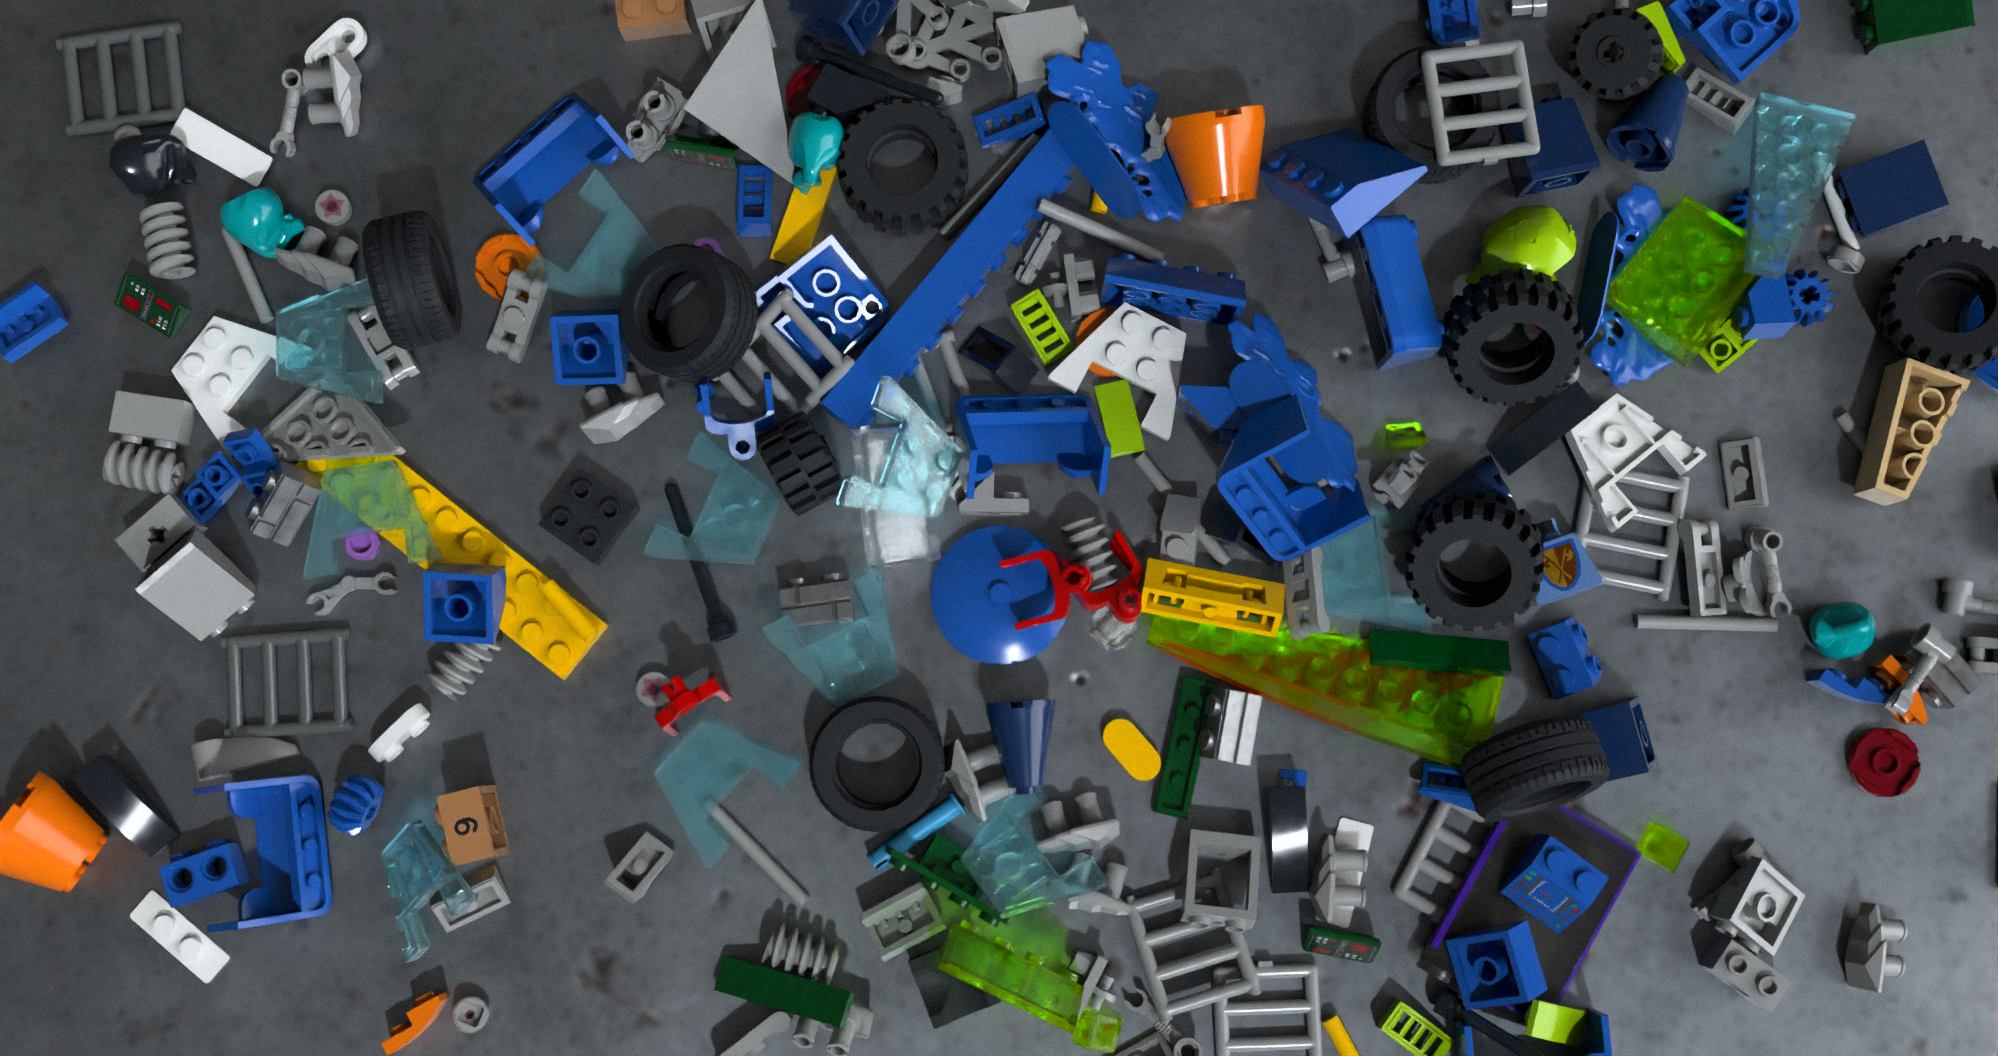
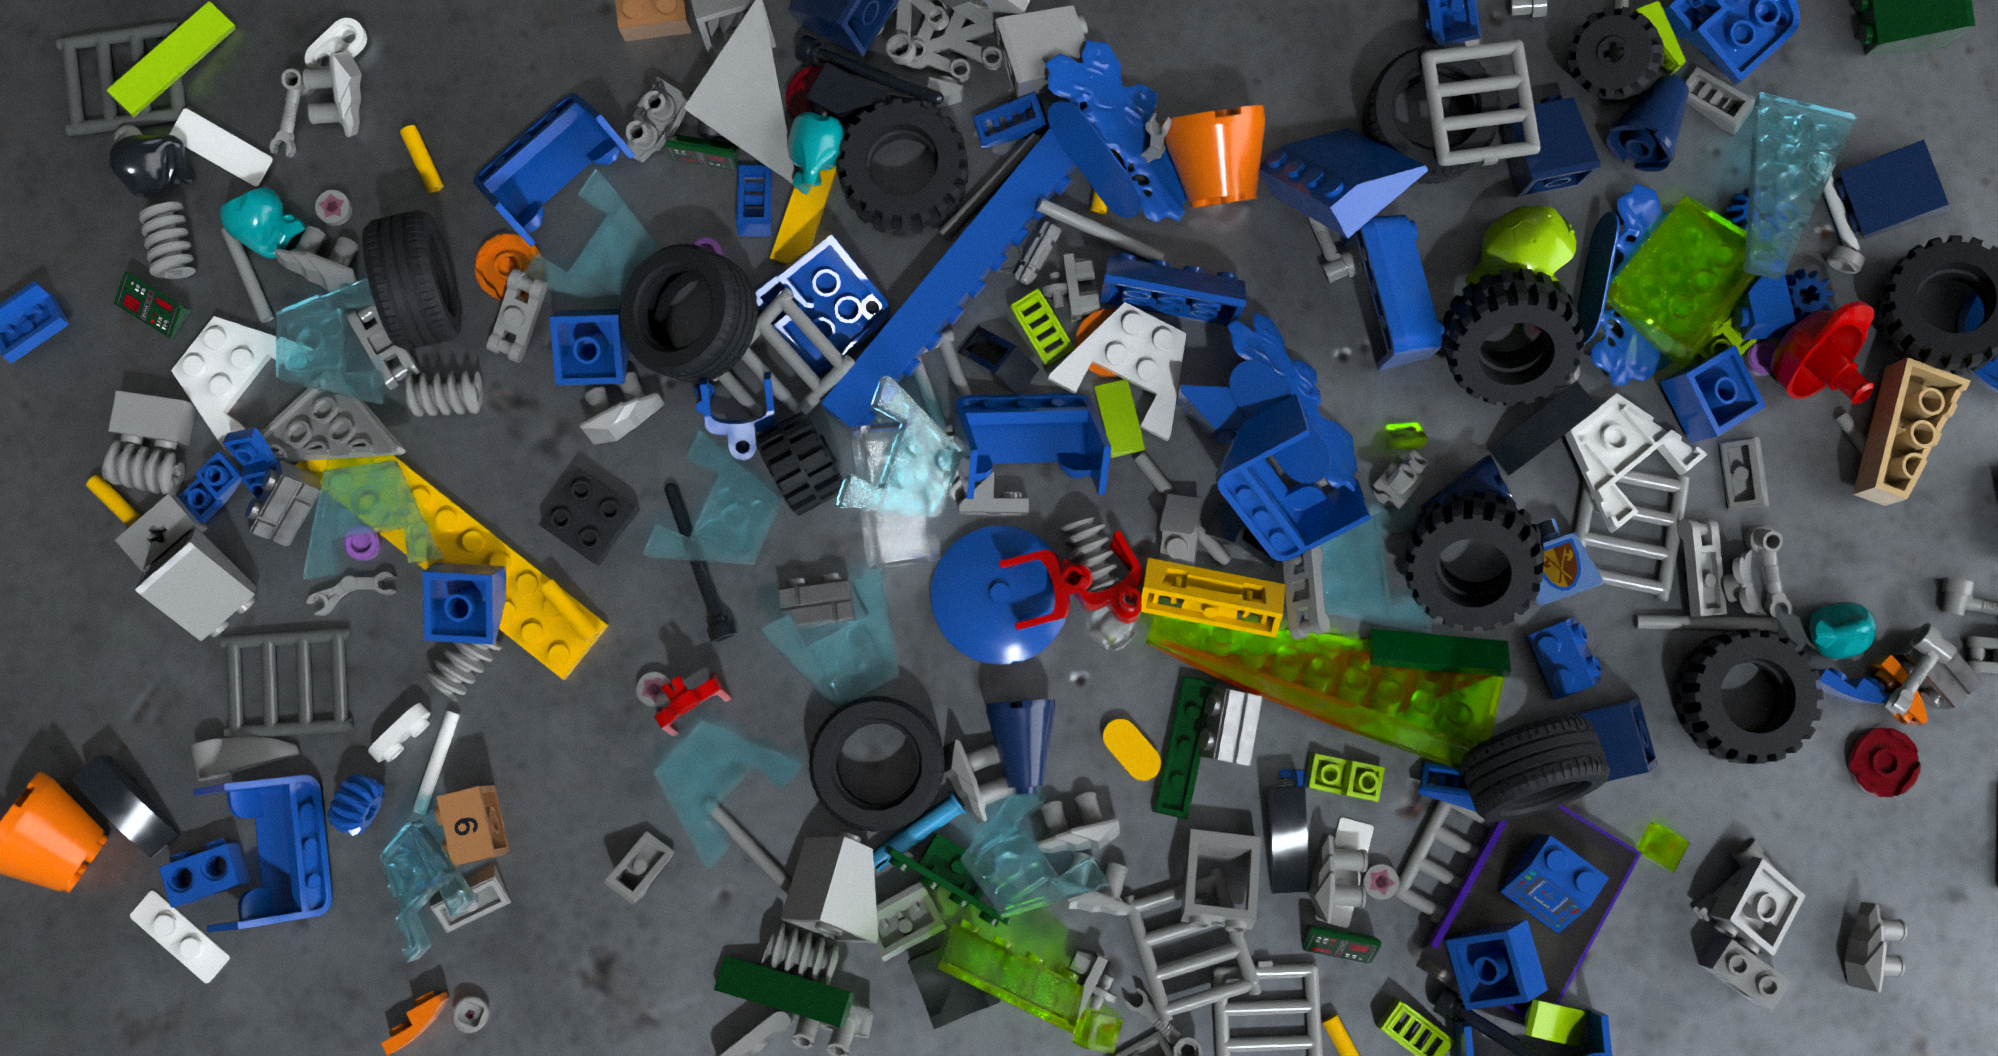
(113, 500): none -> yellow piece
(171, 59): none -> lime tile
(421, 158): none -> yellow piece
(436, 762): none -> white bar
(444, 395): none -> light grey piece
(834, 889): none -> light grey slope
(1344, 777): none -> lime slope
(1380, 881): none -> light grey tile
(1713, 394): none -> blue slope
(1759, 357): none -> medium lavender tile
(1793, 689): none -> black tyre
(1821, 353): none -> red piece

